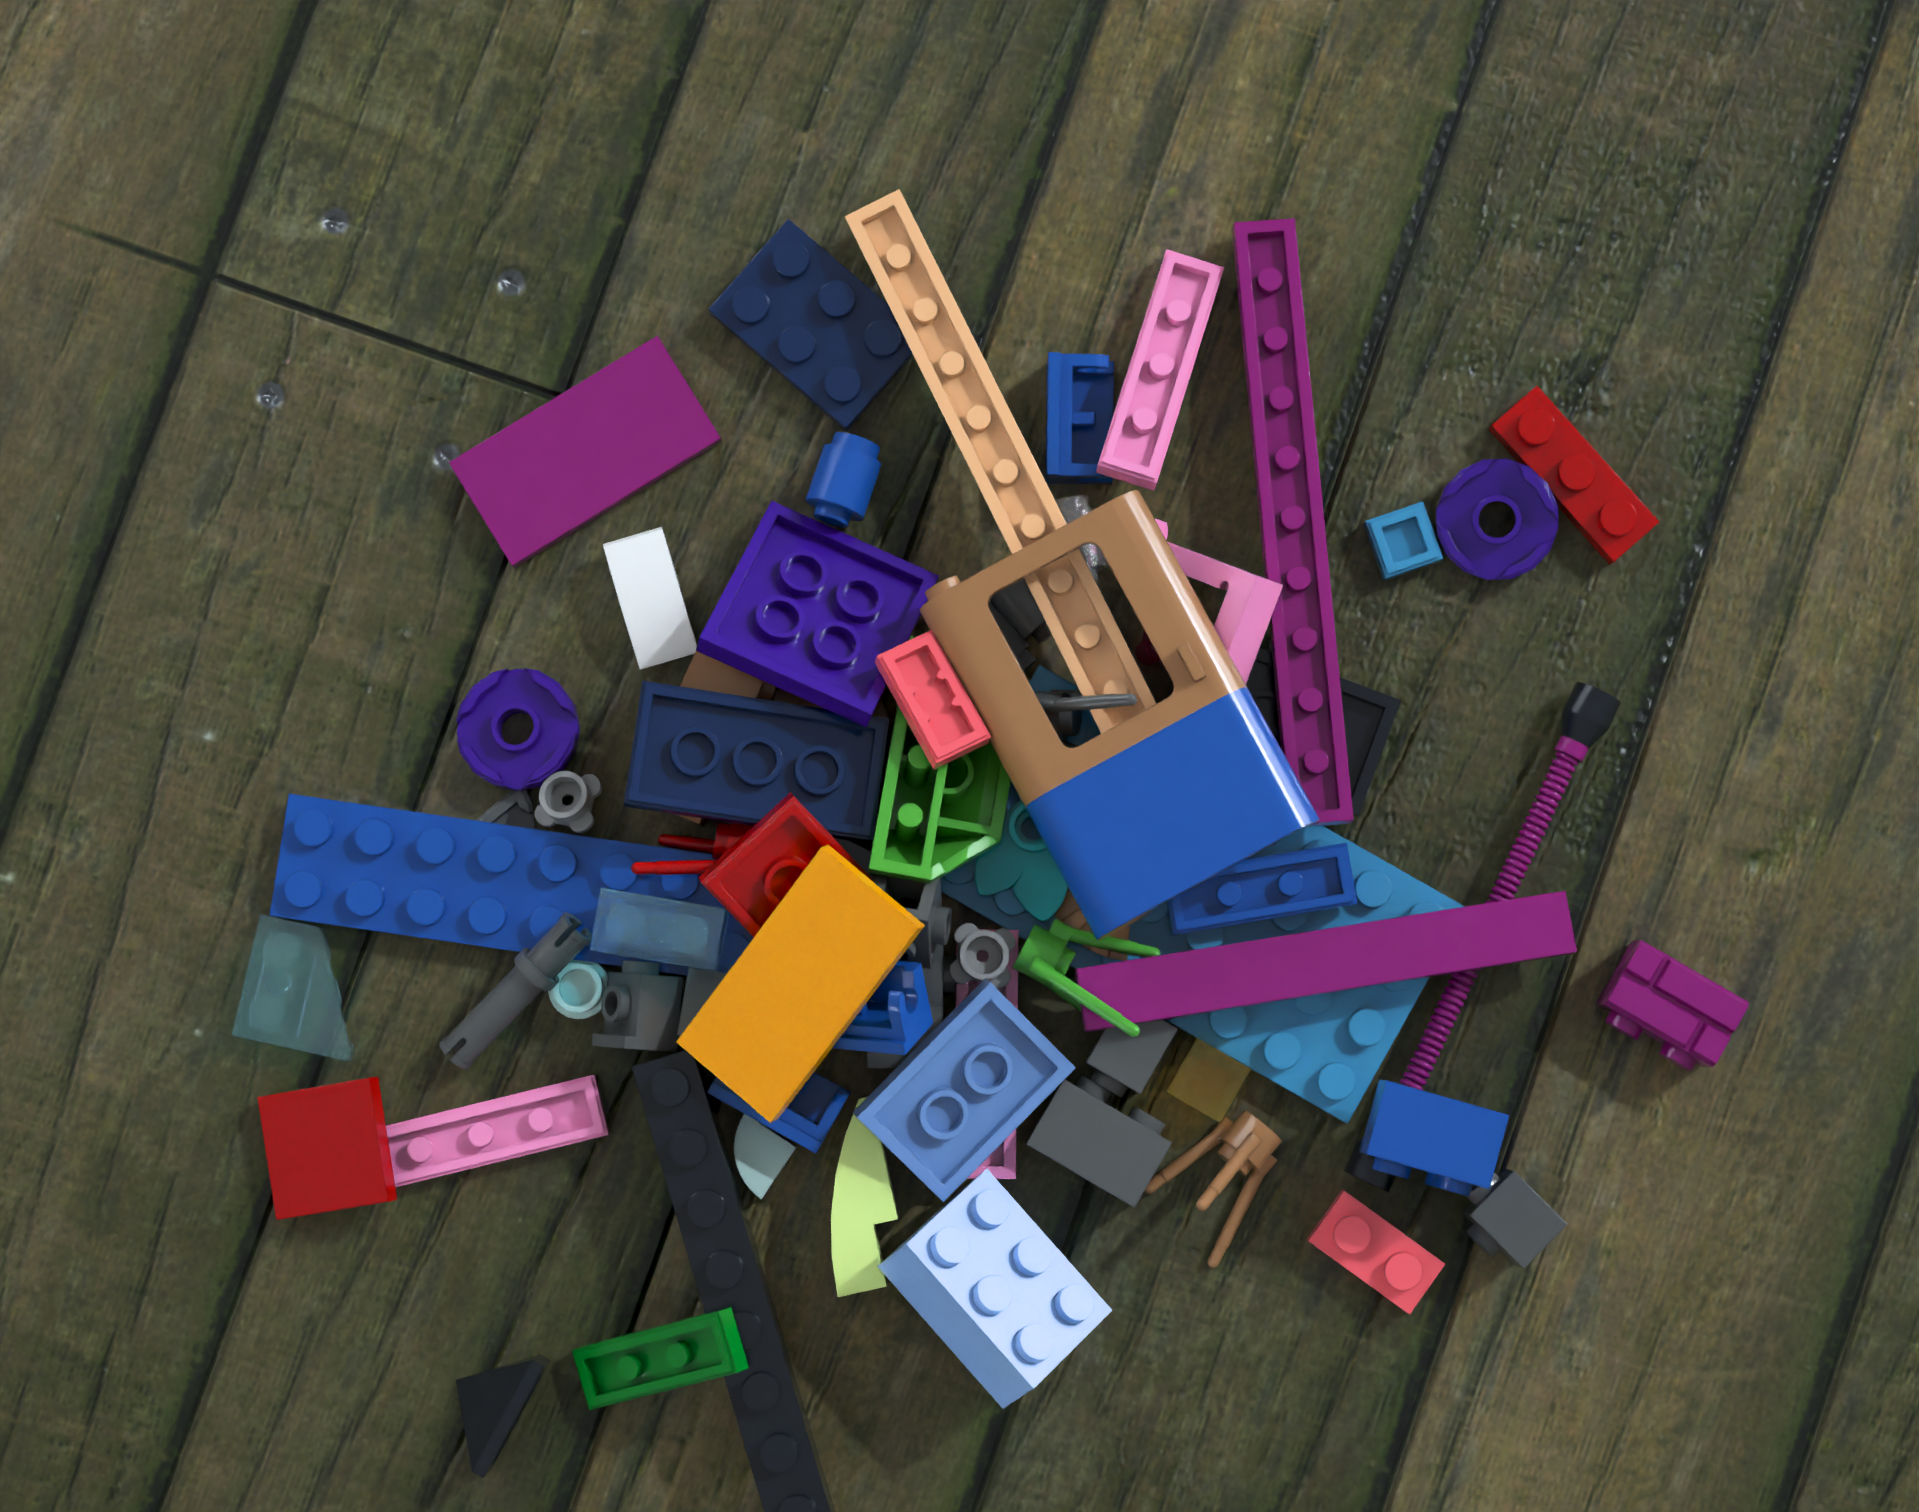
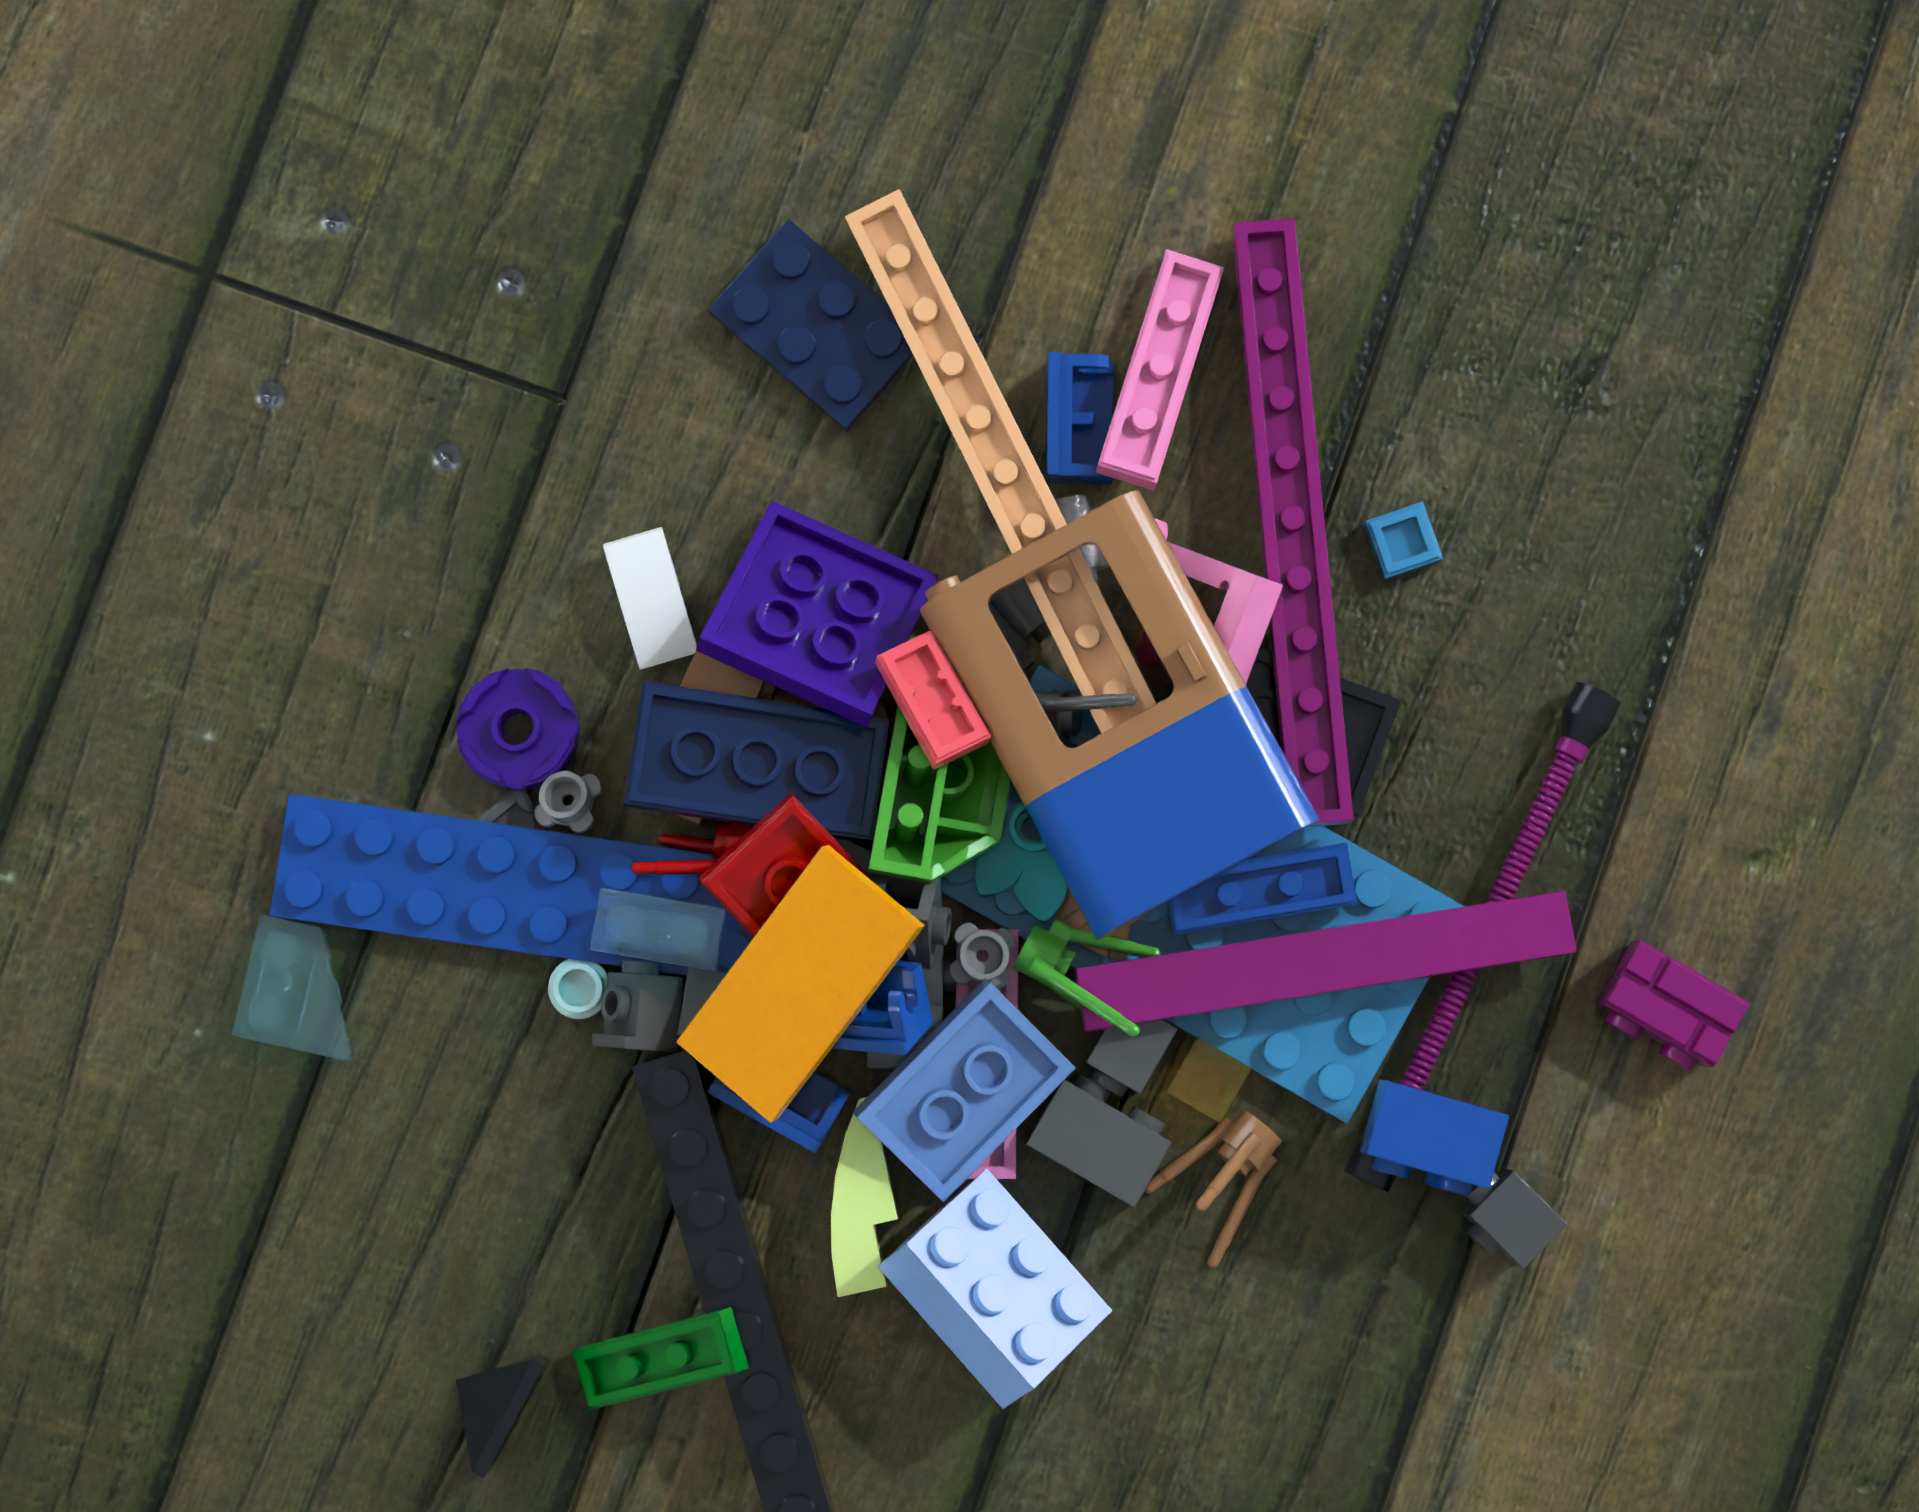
(327, 1148): red tile -> none
(496, 1130): bright pink tile -> none
(534, 971): dark grey pin -> none
(585, 452): magenta tile -> none
(760, 1154): light aqua tile -> none
(844, 479): blue brick -> none
(1375, 1251): coral plate -> none
(1497, 556): dark purple tile -> none
(1577, 475): red plate -> none

